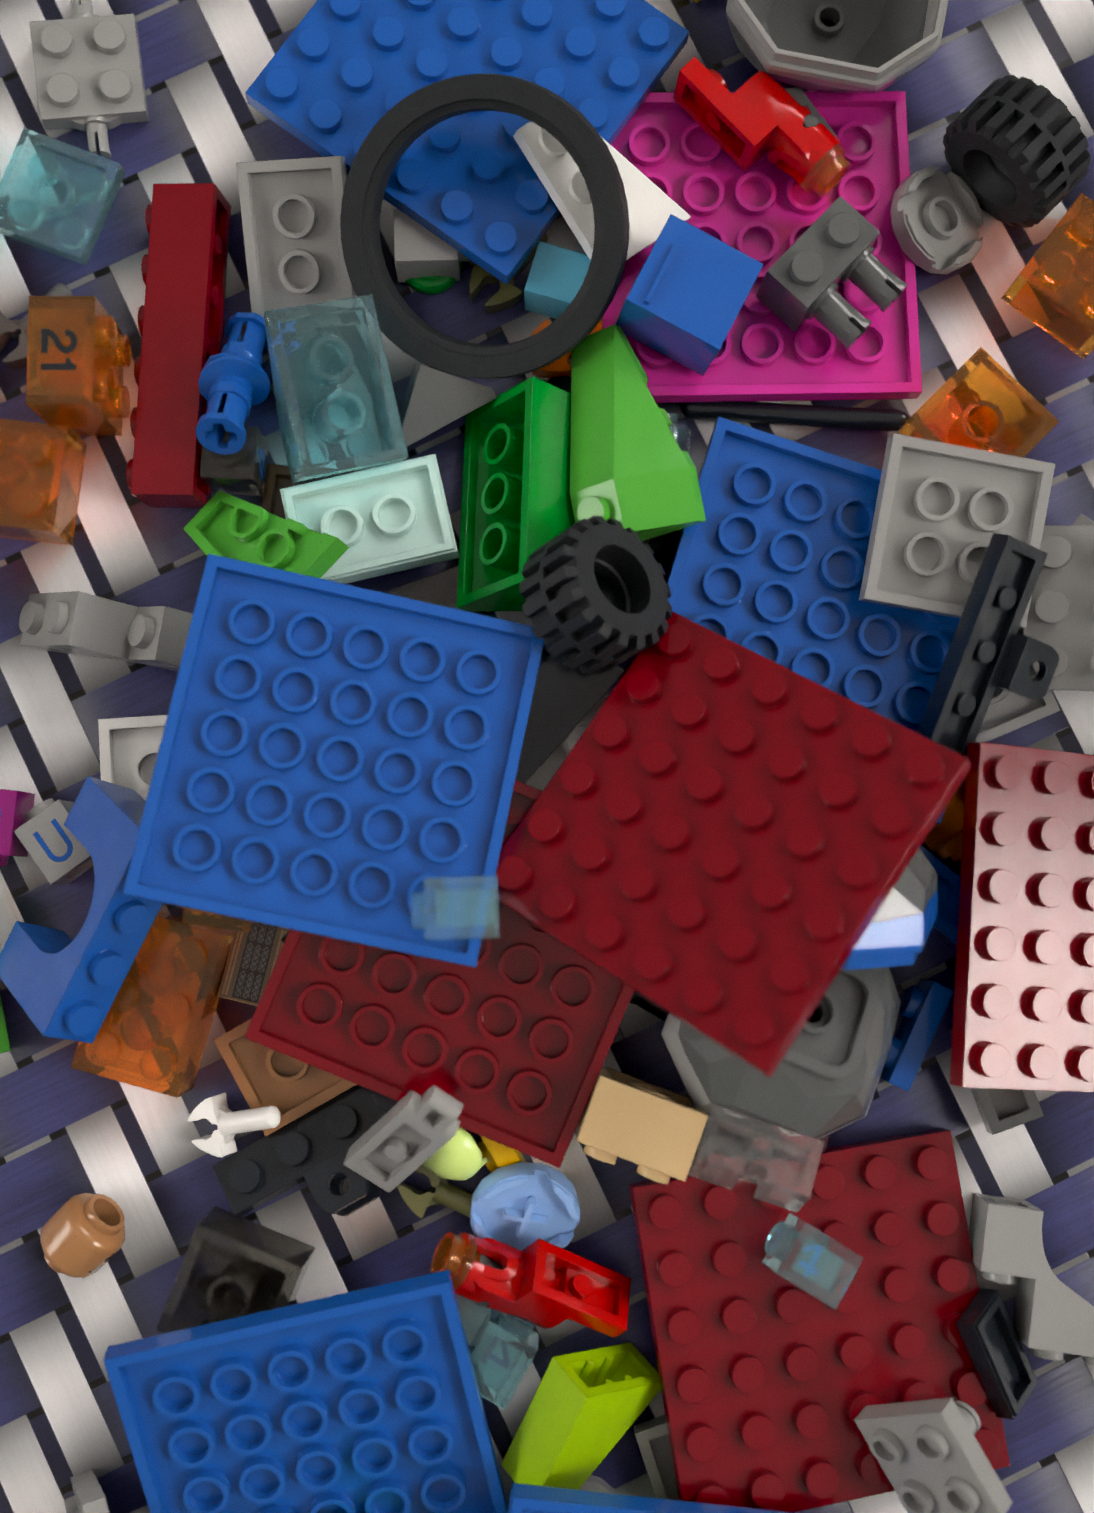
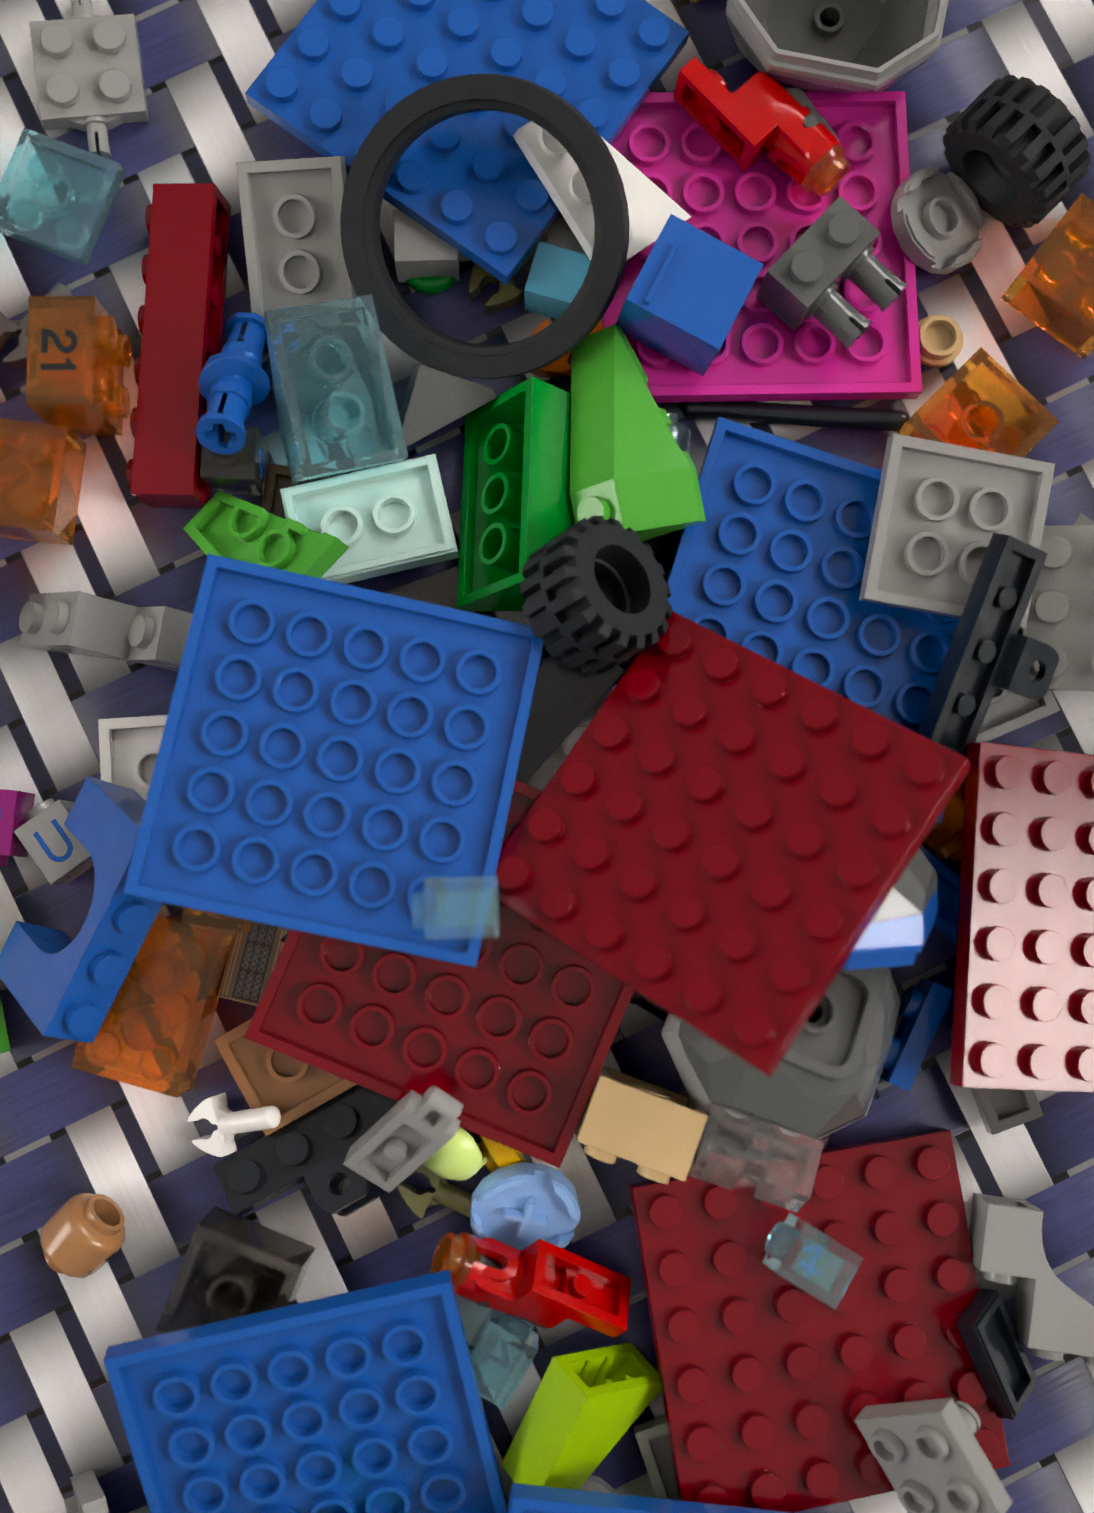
(939, 340): none -> tan plate

